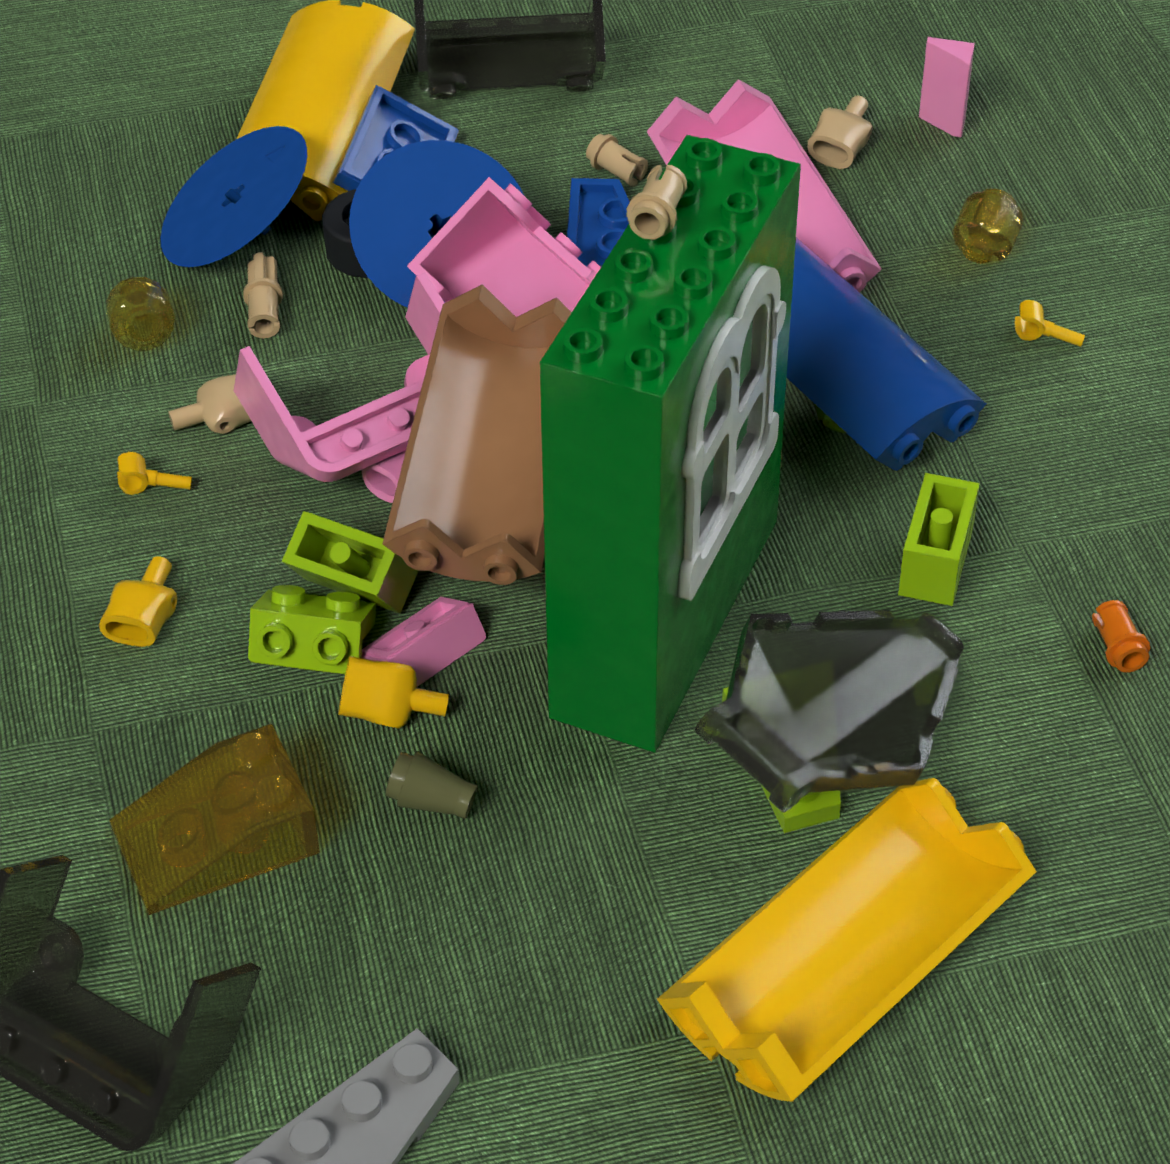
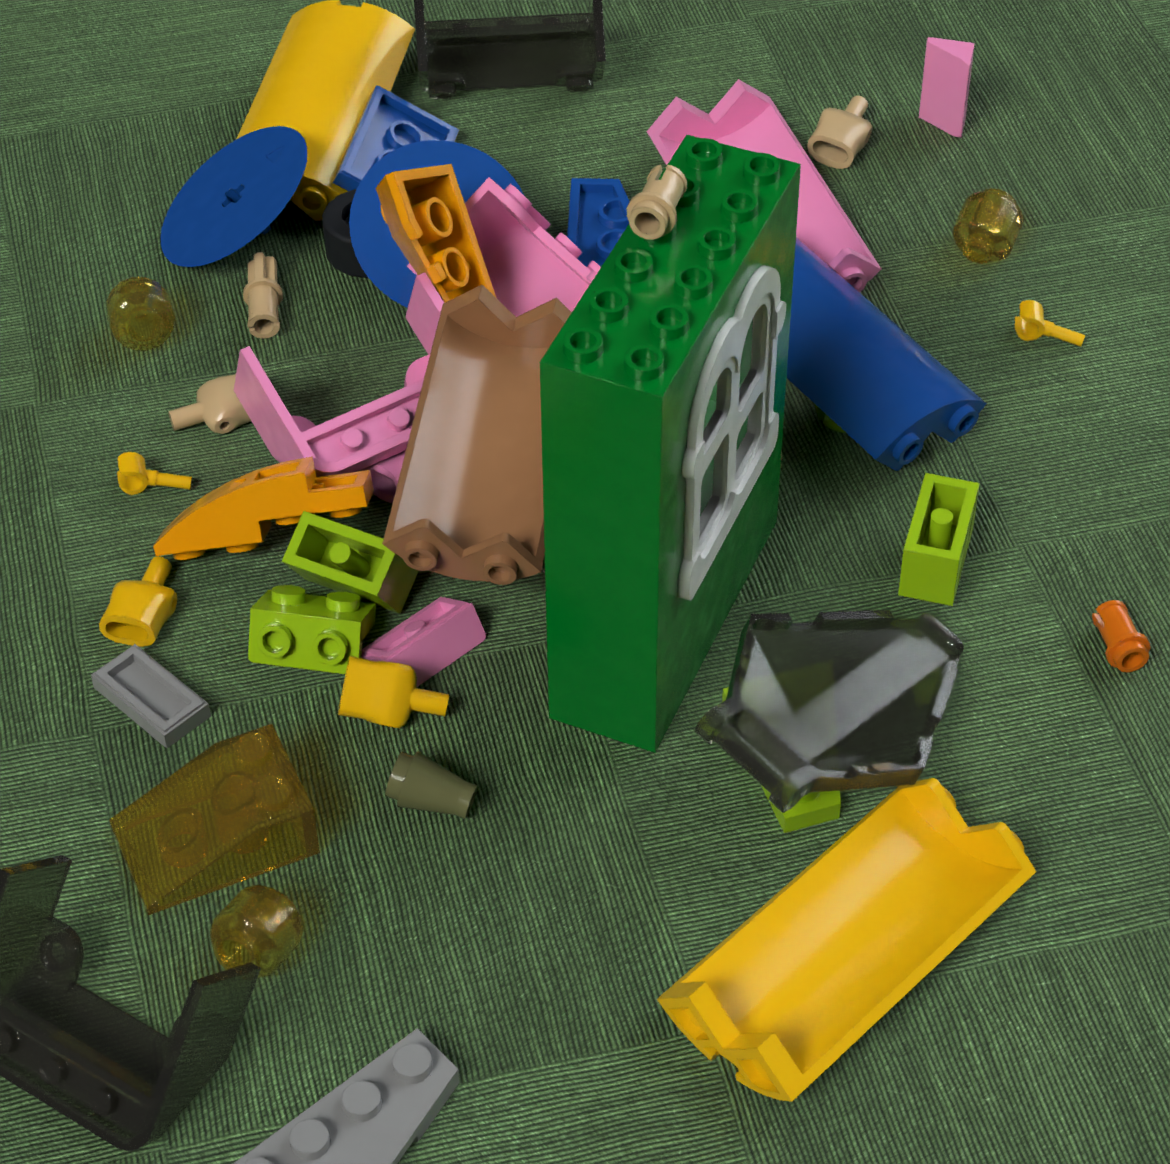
(151, 696): none -> light grey tile
(242, 509): none -> light orange slope
(256, 928): none -> clear yellow head
(434, 228): none -> light orange wedge
(608, 154): tan pin -> none

